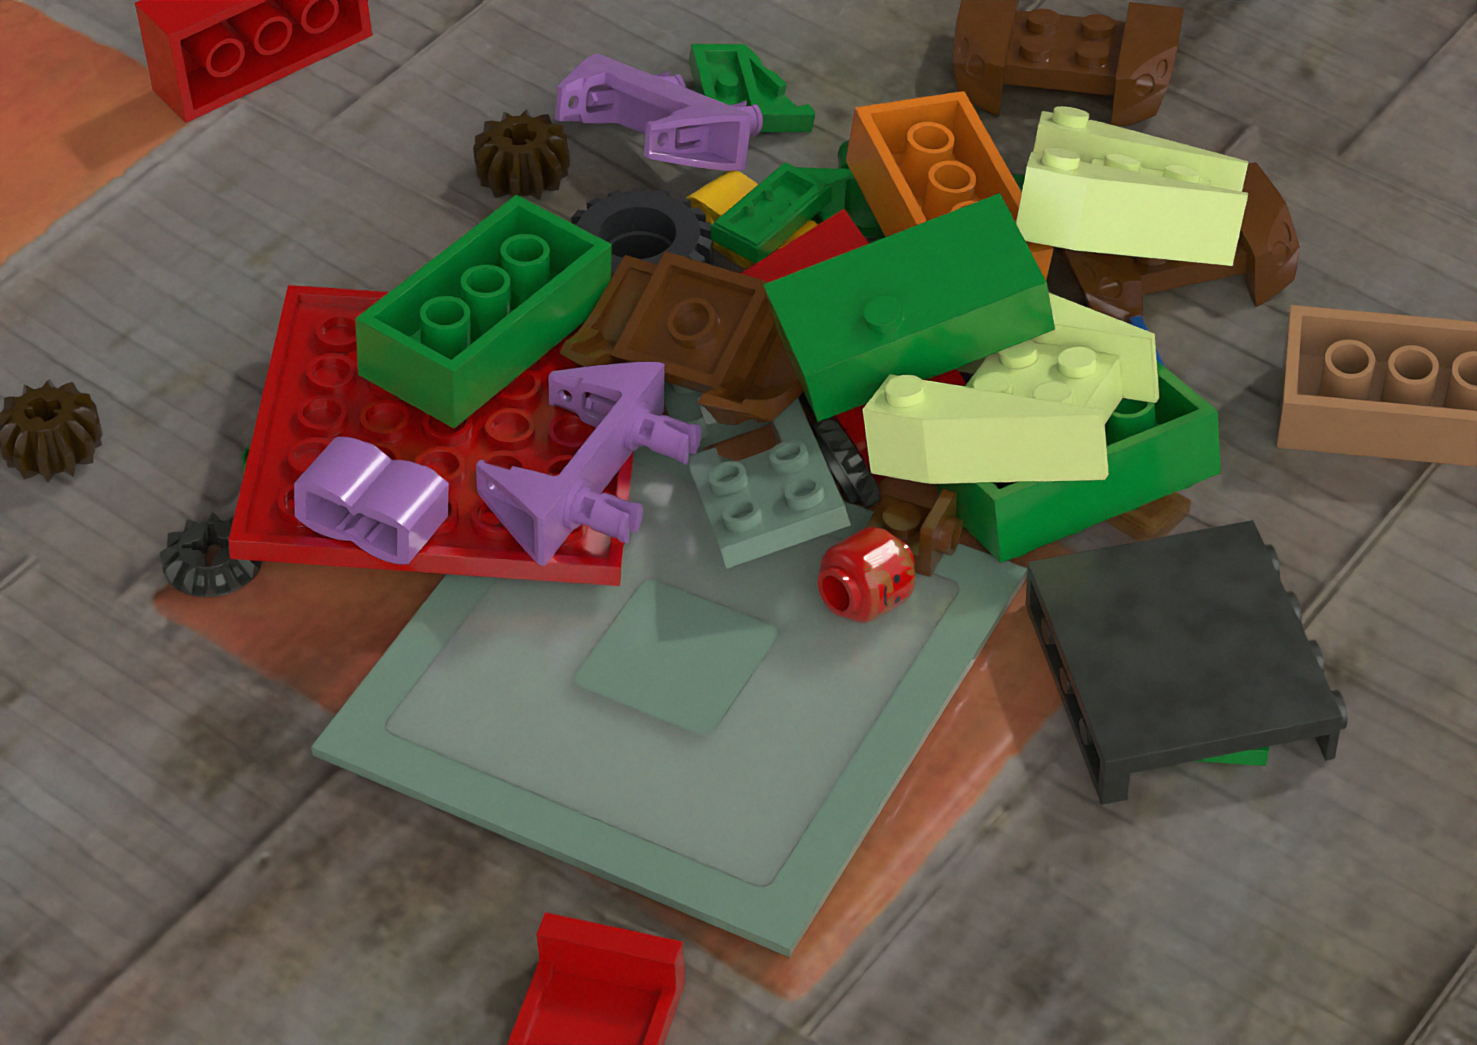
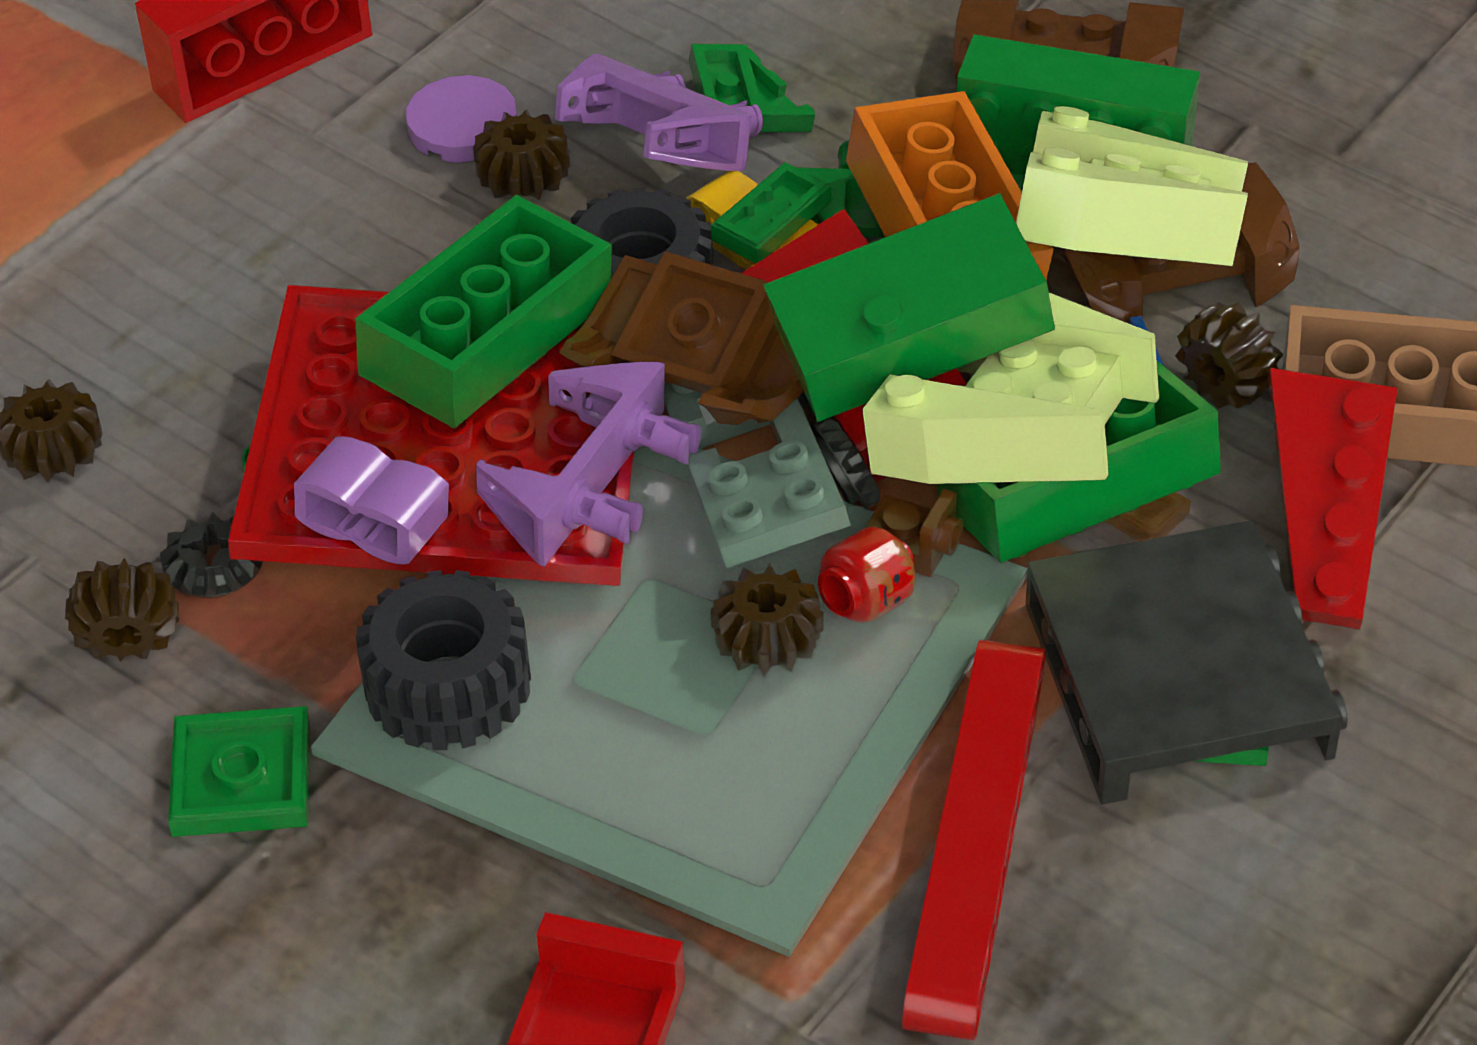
(122, 610): none -> dark brown gear
(240, 771): none -> green tile
(450, 698): none -> black tyre
(452, 112): none -> medium lavender tile
(767, 619): none -> dark brown gear
(974, 842): none -> red beam
(1019, 80): none -> green brick
(1228, 354): none -> dark brown gear
(1332, 473): none -> red wing

